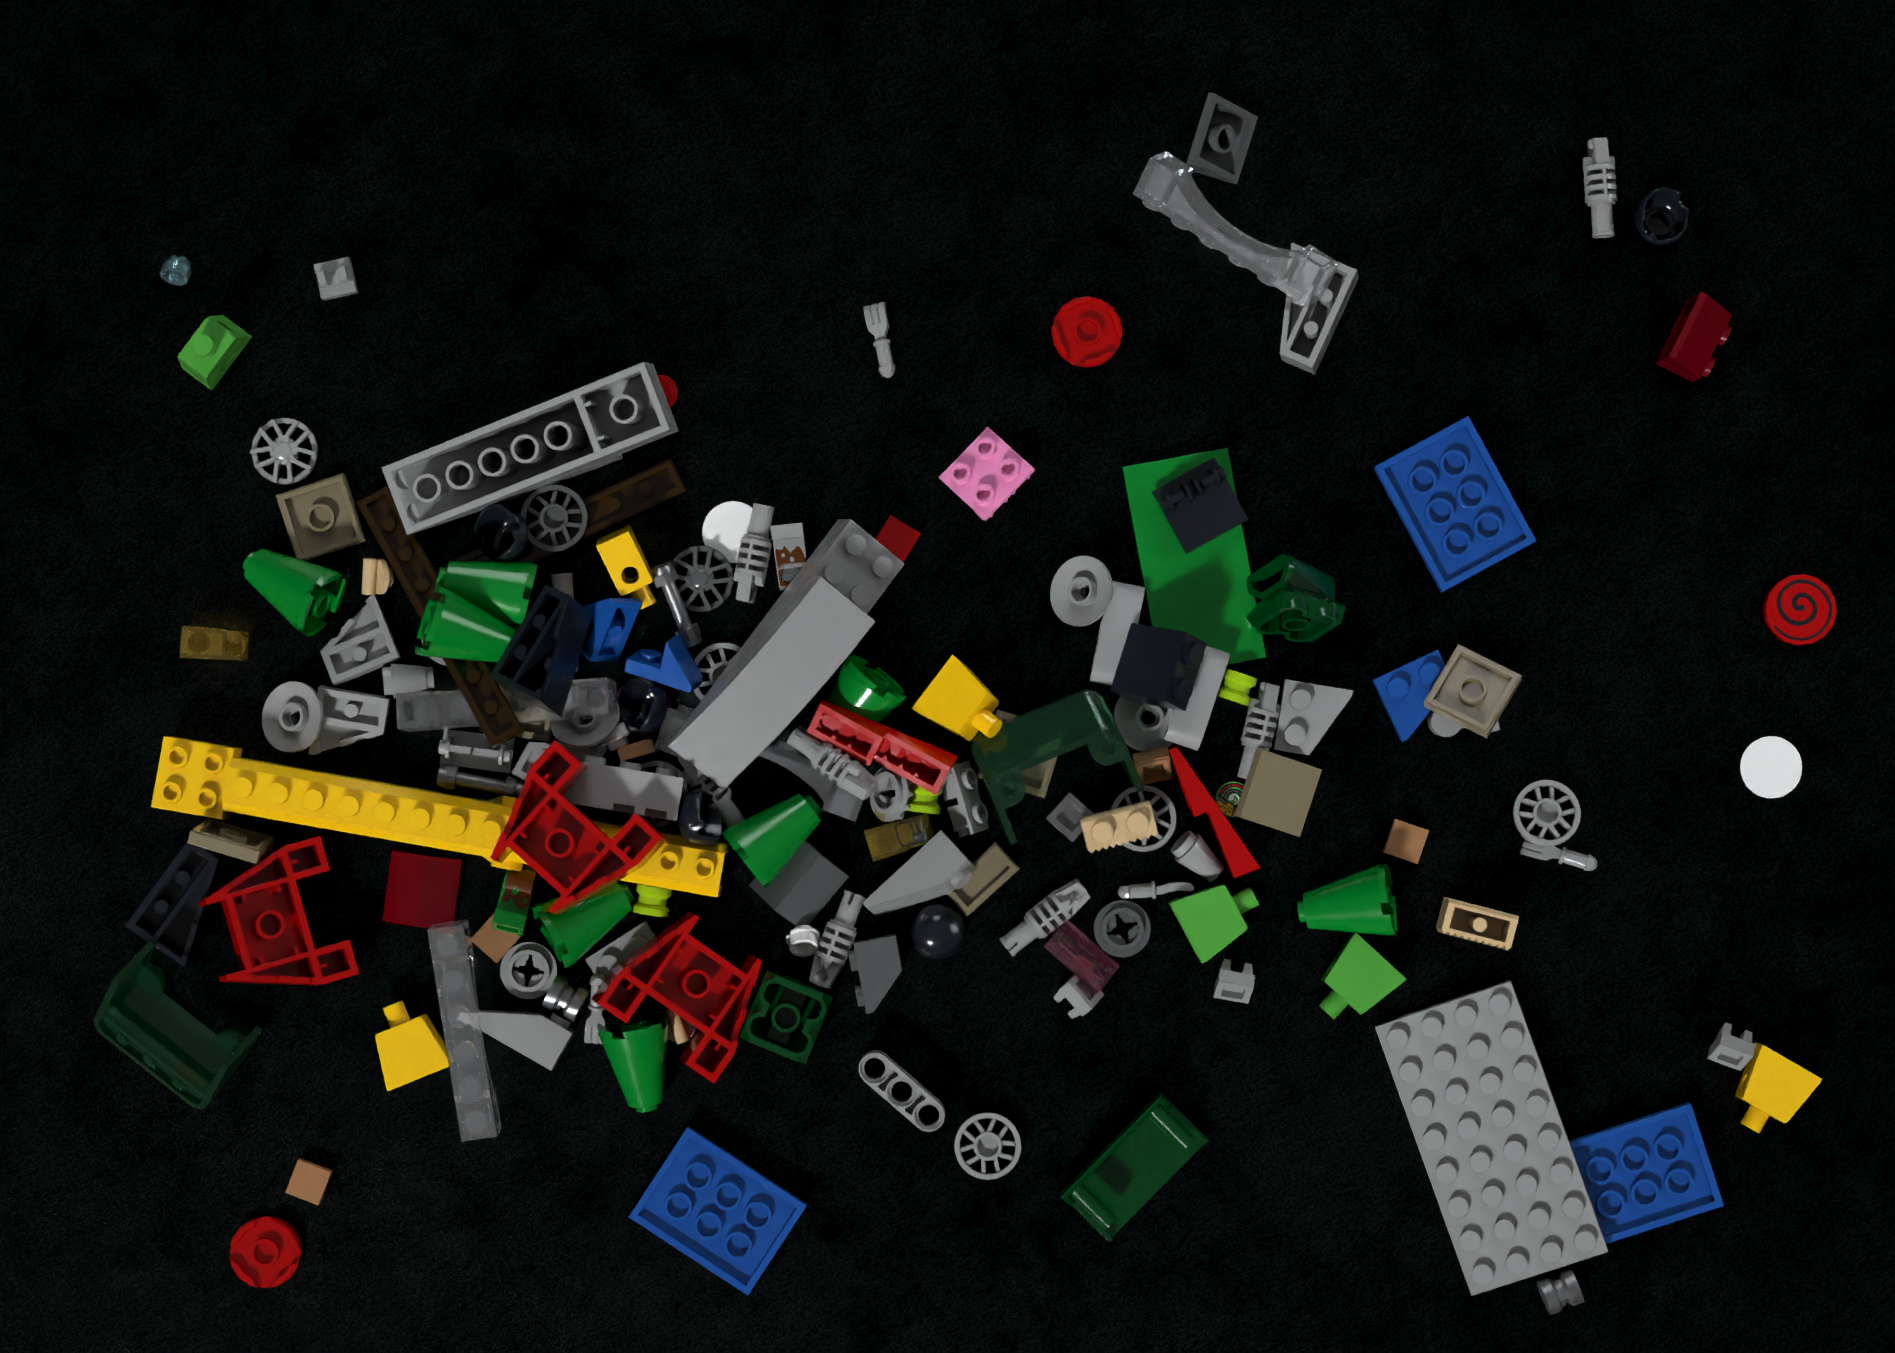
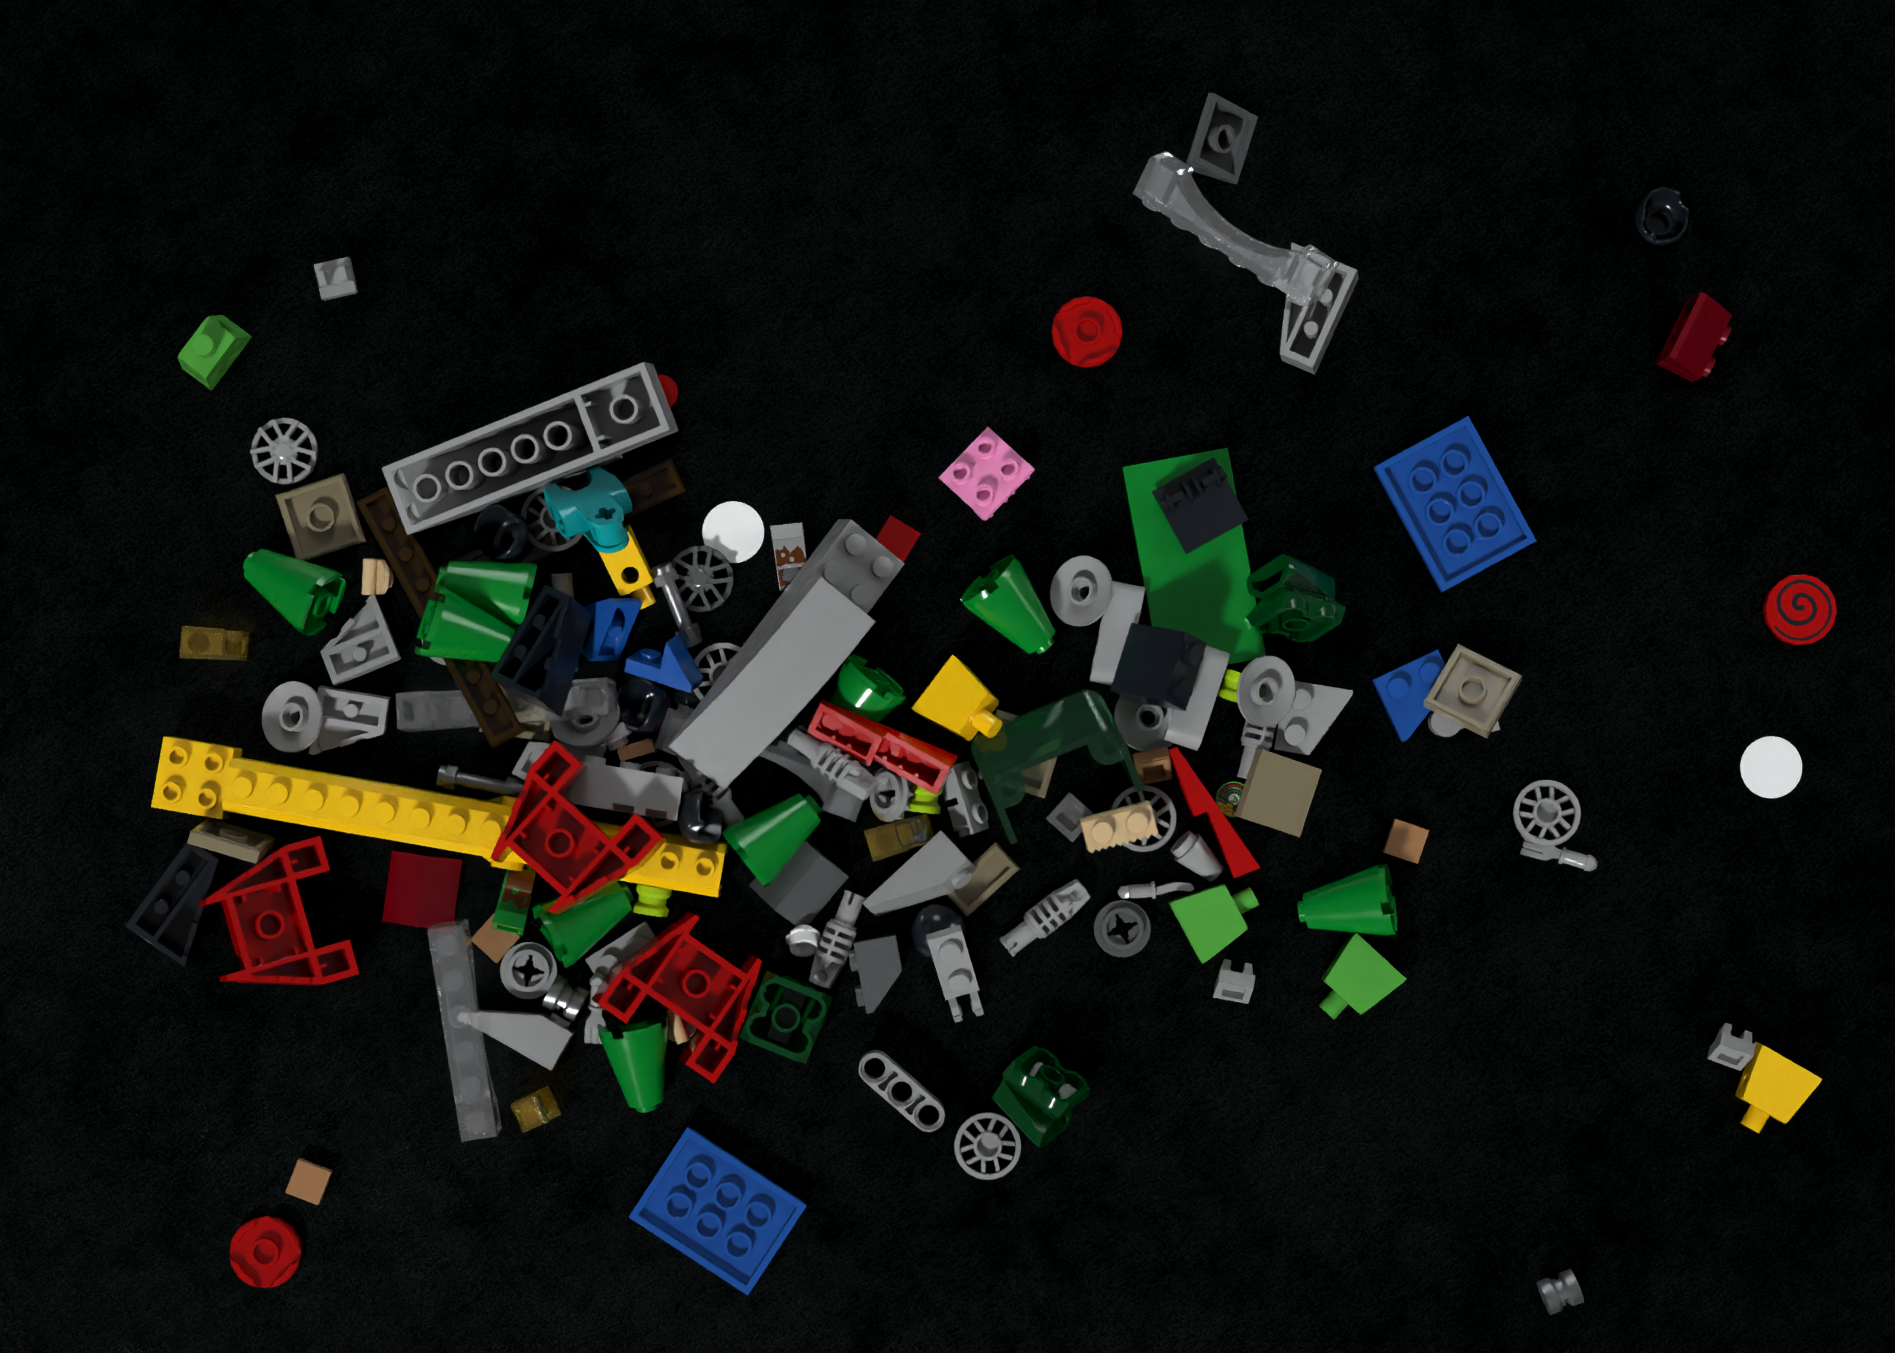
(166, 1036): clear green windscreen -> none
(176, 270): clear light blue hinge -> none
(406, 678): light grey cone -> none
(409, 1047): yellow torso -> none
(475, 752): light grey hinge -> none
(535, 1109): none -> clear yellow leg
(593, 510): none -> teal piece
(754, 554): light grey hinge -> none
(878, 325): light grey piece -> none
(954, 969): none -> light grey hinge
(1011, 606): none -> green cone
(1040, 1094): none -> dark green piece
(1079, 995): light grey tile -> none
(1081, 956): clear pink tile -> none
(1133, 1166): dark green piece -> none
(1276, 692): none -> light grey dish
(1477, 923): tan brick -> none
(1491, 1138): light grey plate -> none
(1600, 187): light grey hinge -> none
(1647, 1172): blue plate -> none

